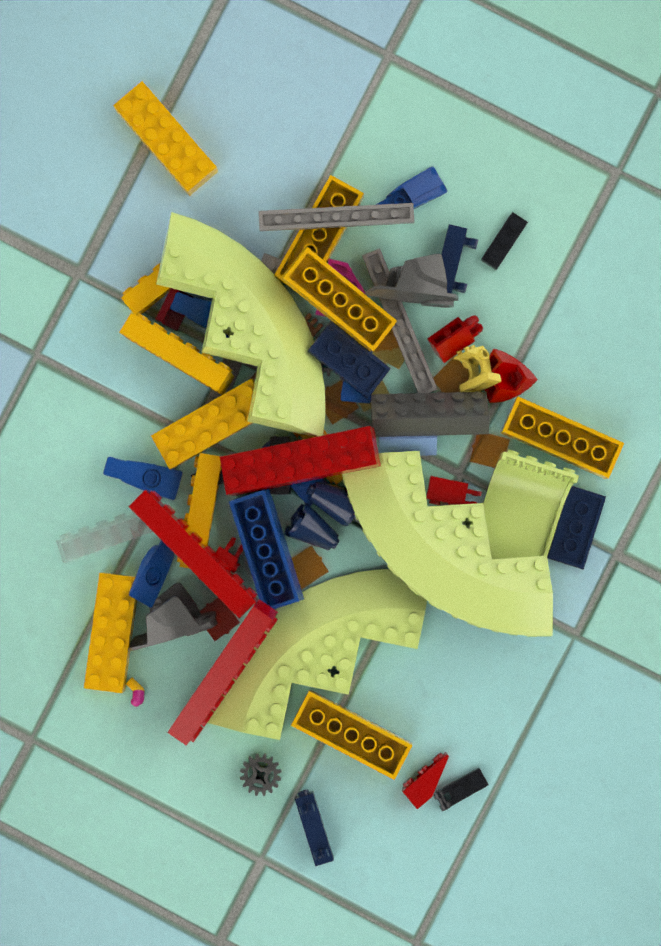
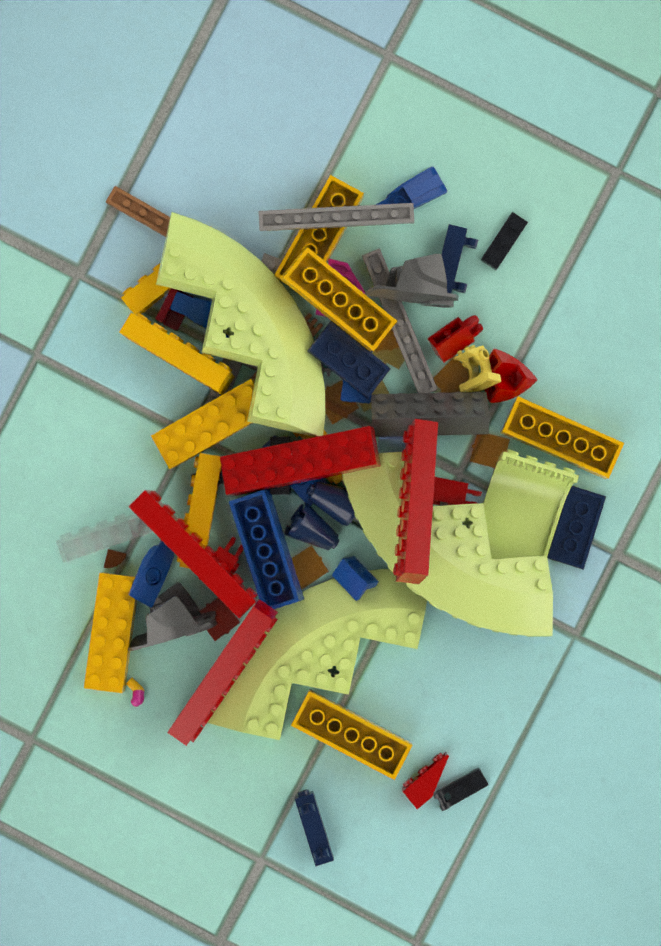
(114, 558): none -> reddish brown tile
(138, 210): none -> medium nougat tile
(145, 476): blue piece -> none
(165, 138): yellow brick -> none
(267, 785): dark grey gear -> none
(354, 577): none -> blue panel
(416, 502): none -> red brick

